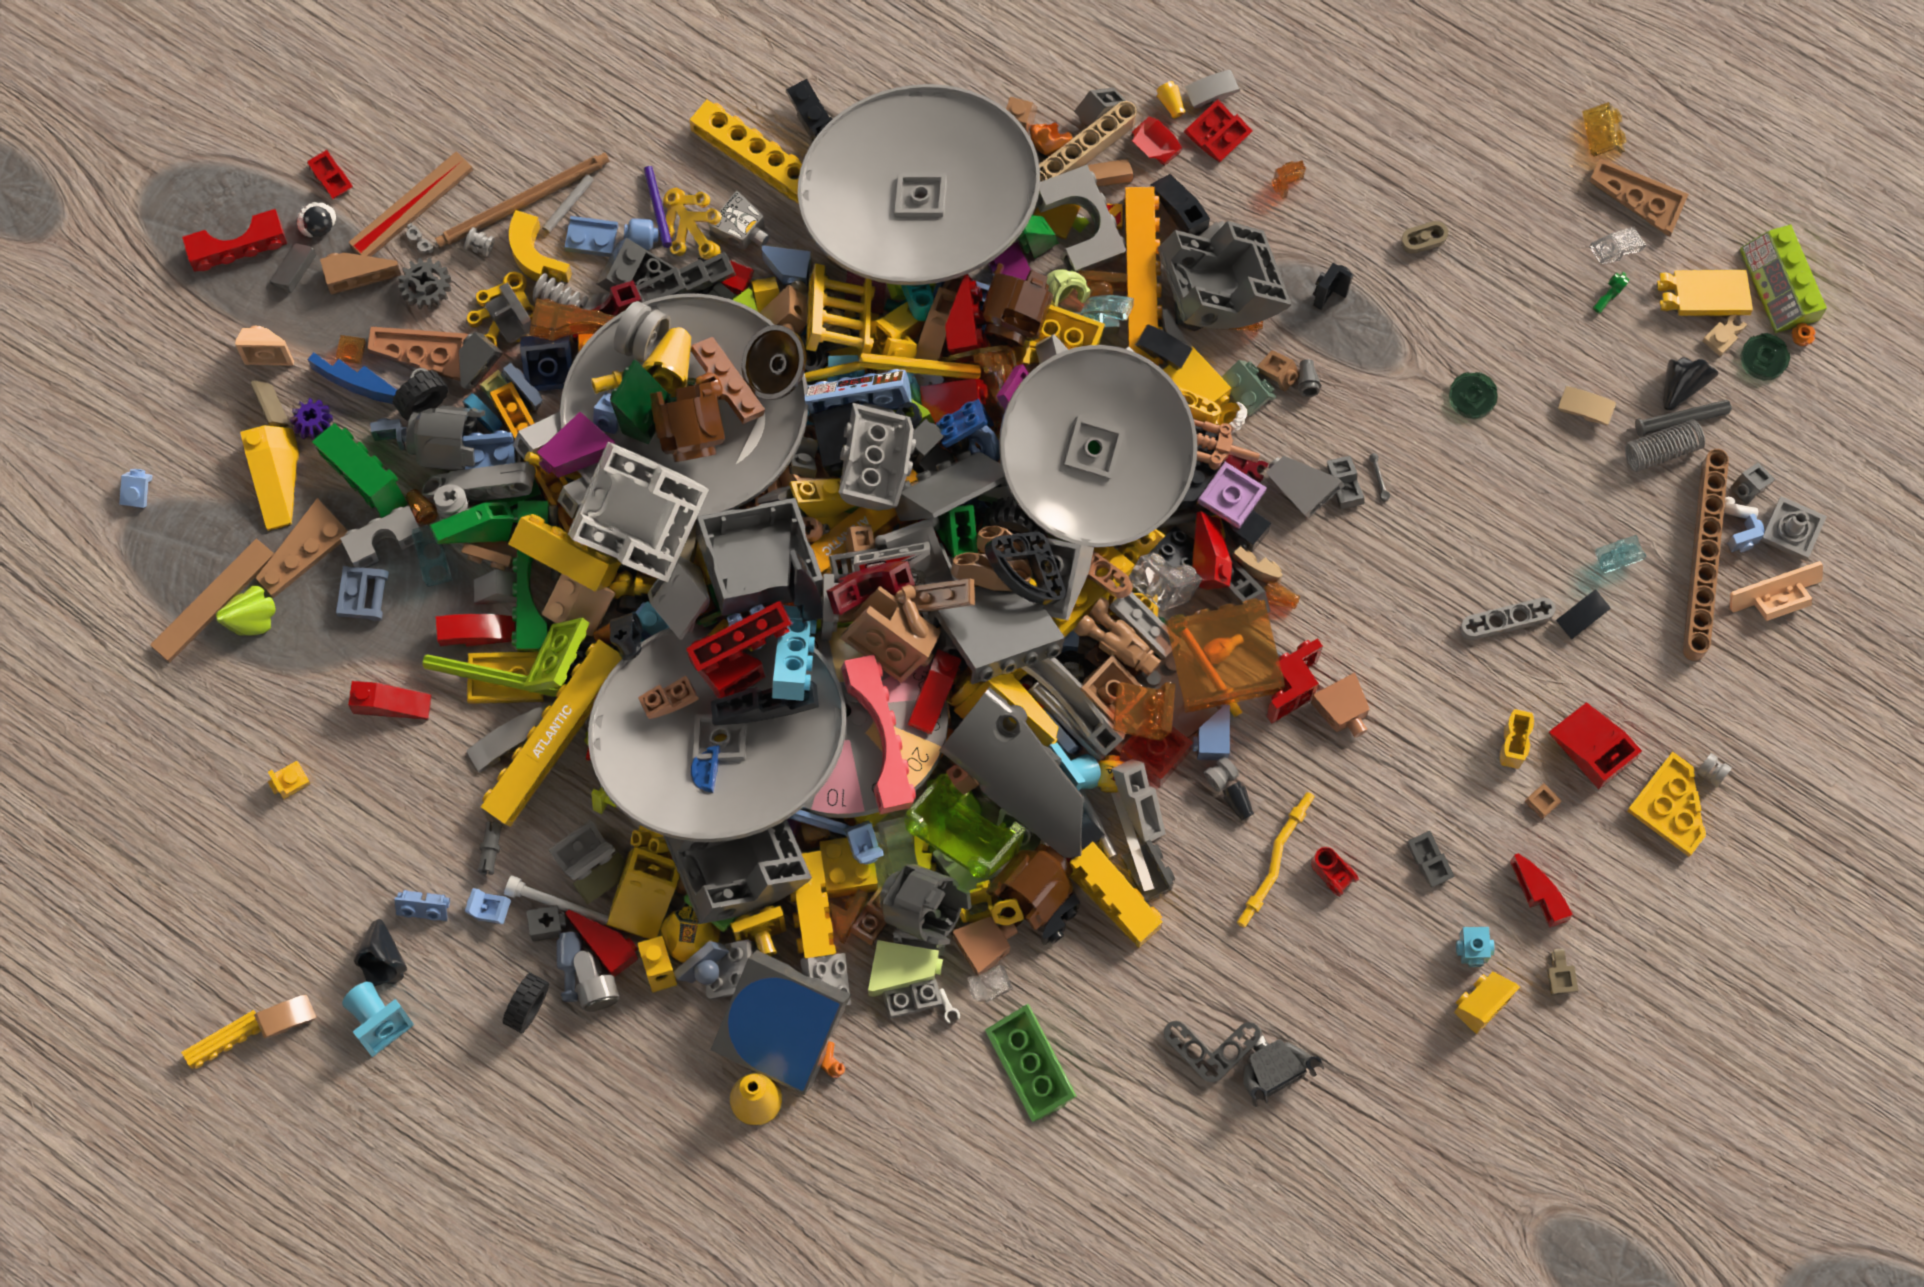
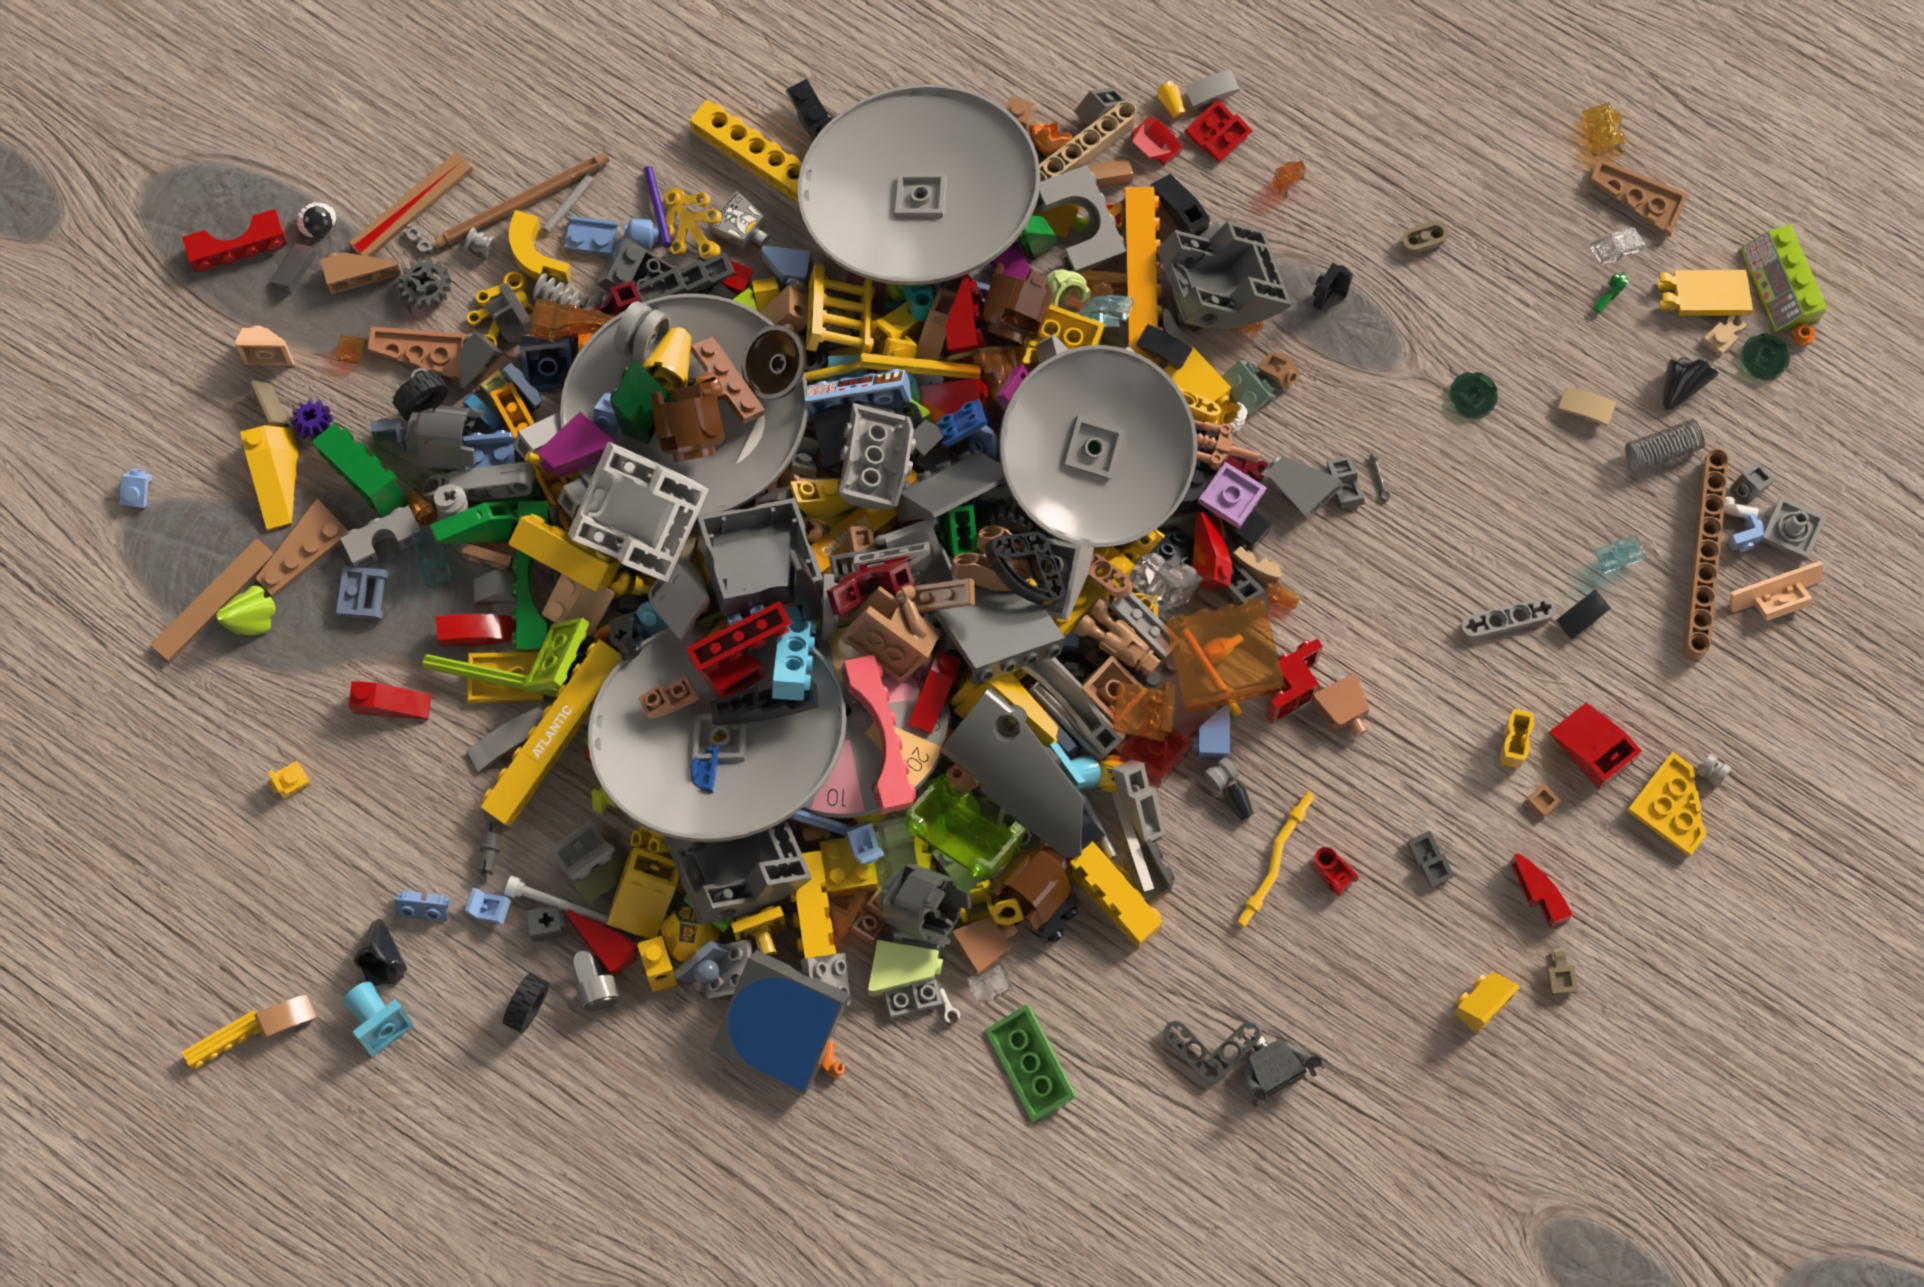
(329, 174): red slope -> none
(362, 383): blue slope -> none
(567, 947): sand blue piece -> none
(607, 382): yellow pin -> none
(755, 1099): yellow cone -> none
(1308, 379): dark grey cone -> none
(1475, 946): medium azure brick -> none
(1668, 420): dark grey axle -> none

